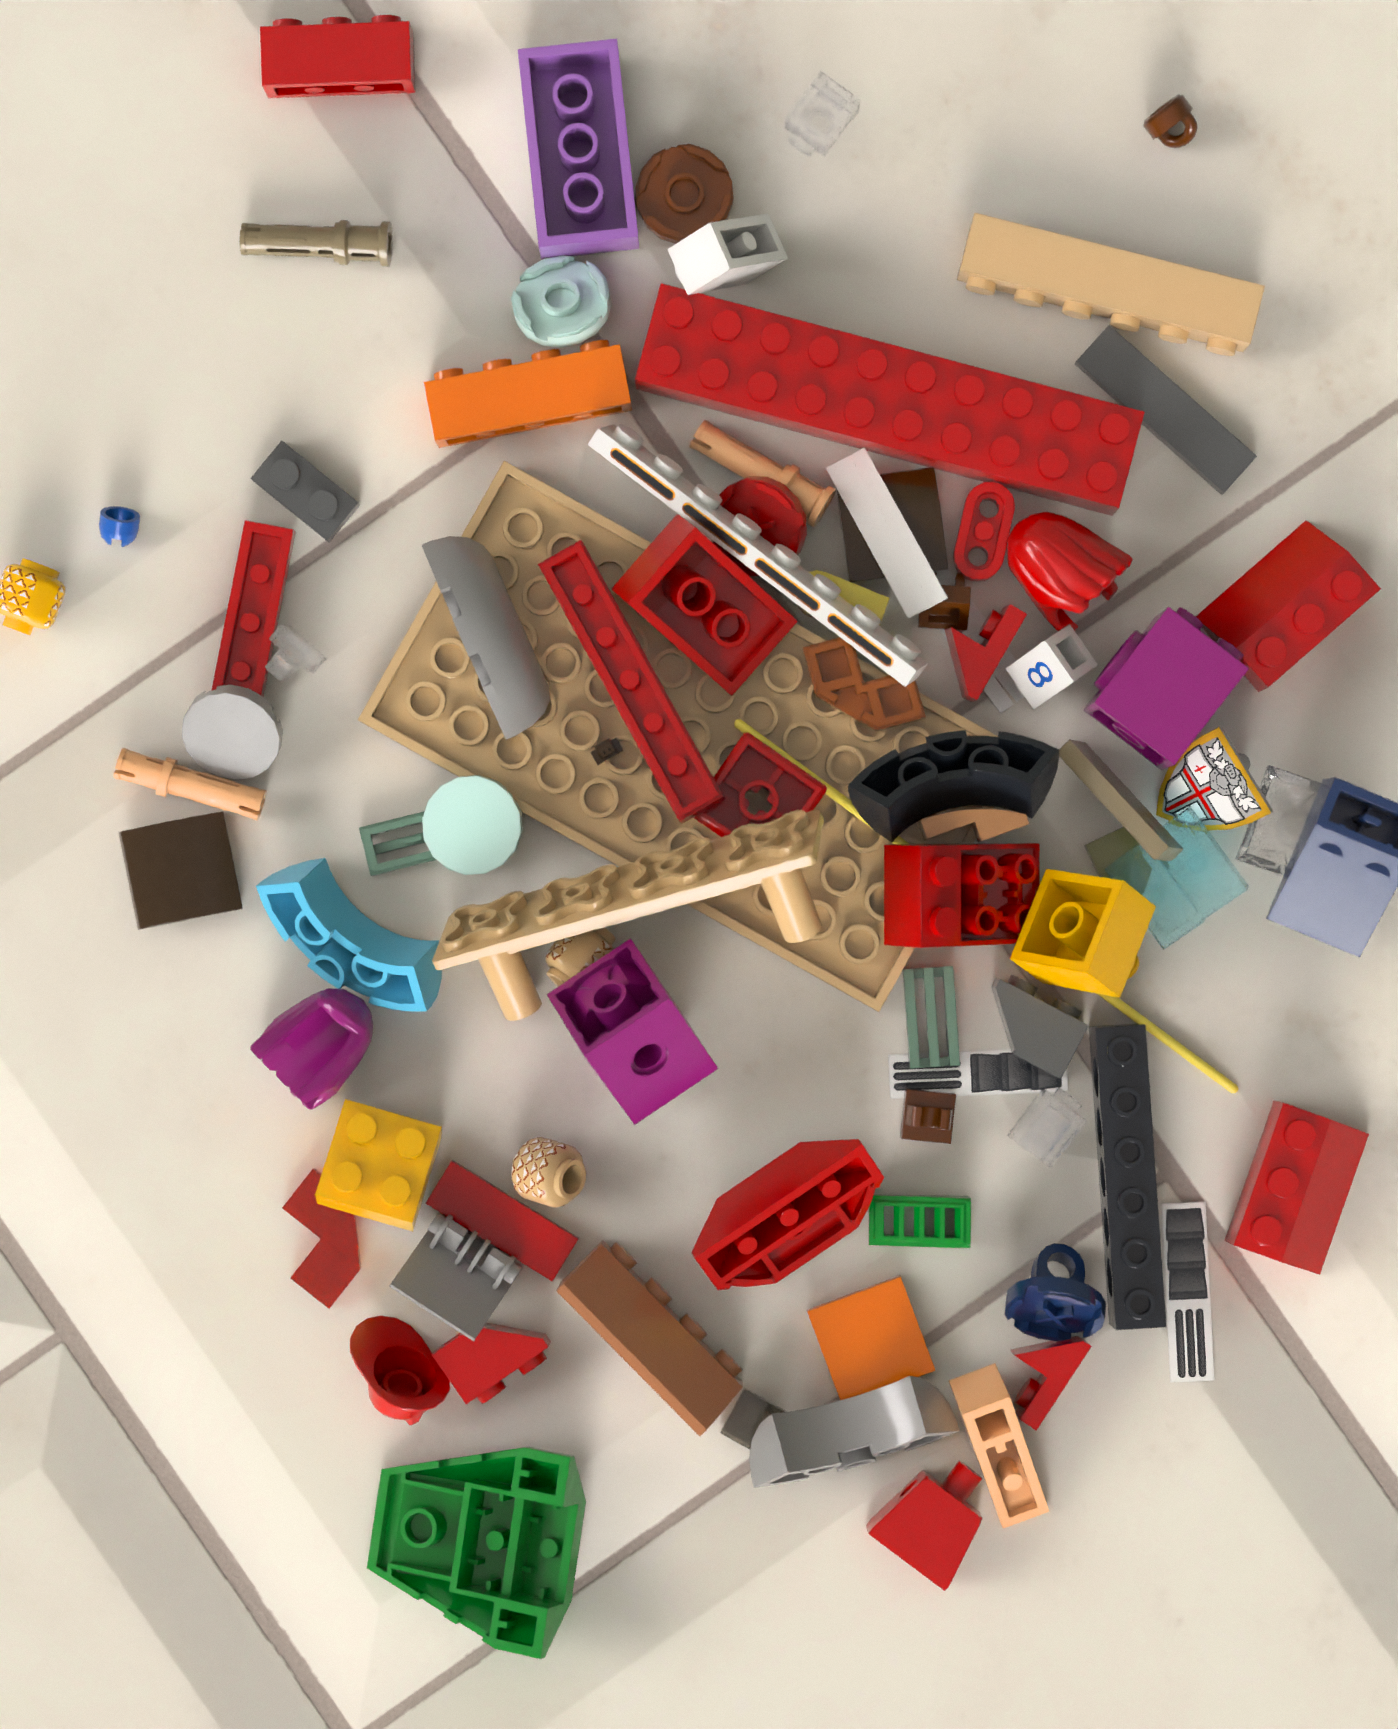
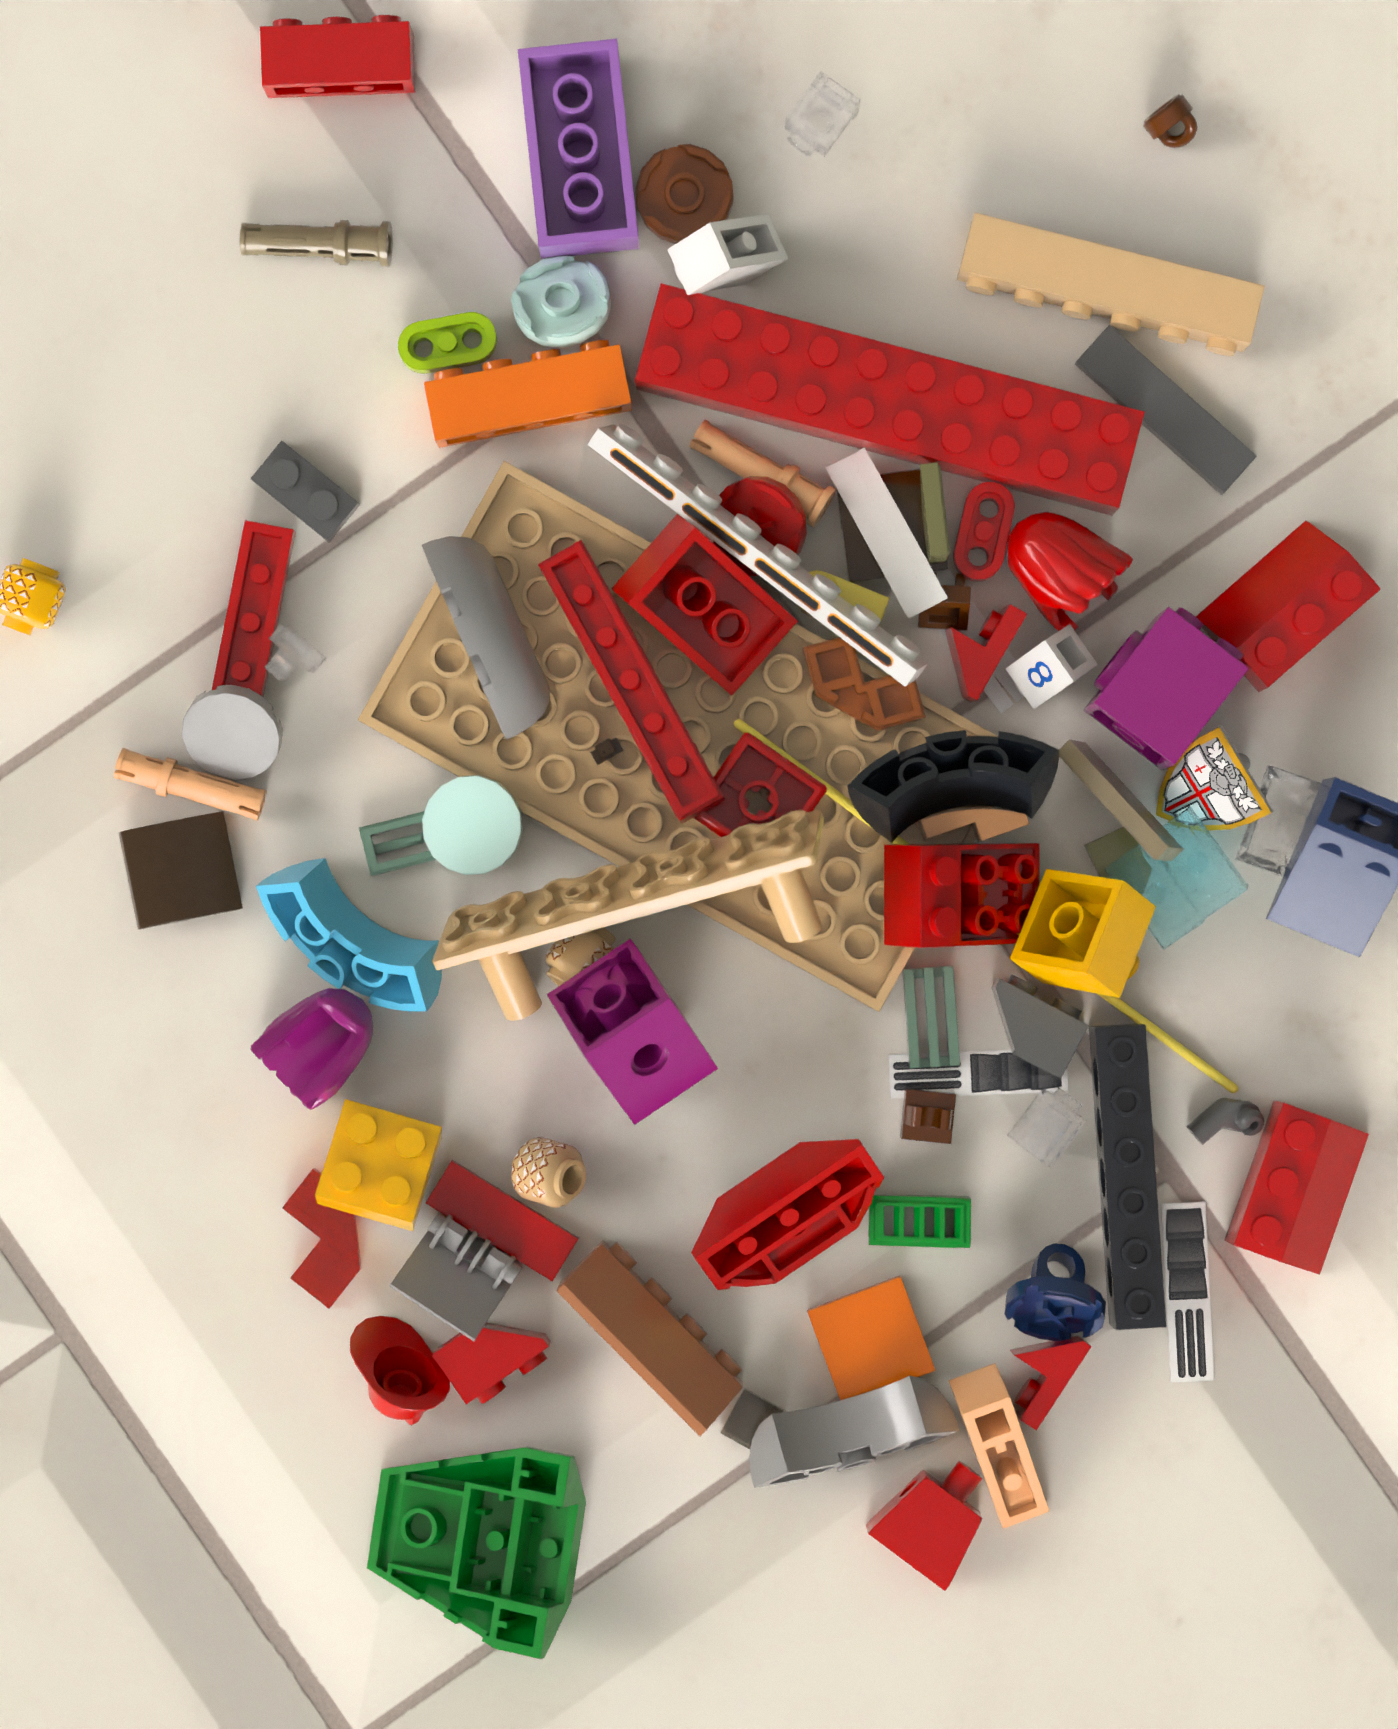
(119, 524): blue hinge -> none
(447, 339): none -> lime plate
(934, 514): none -> olive tile
(1228, 1115): none -> dark grey arm

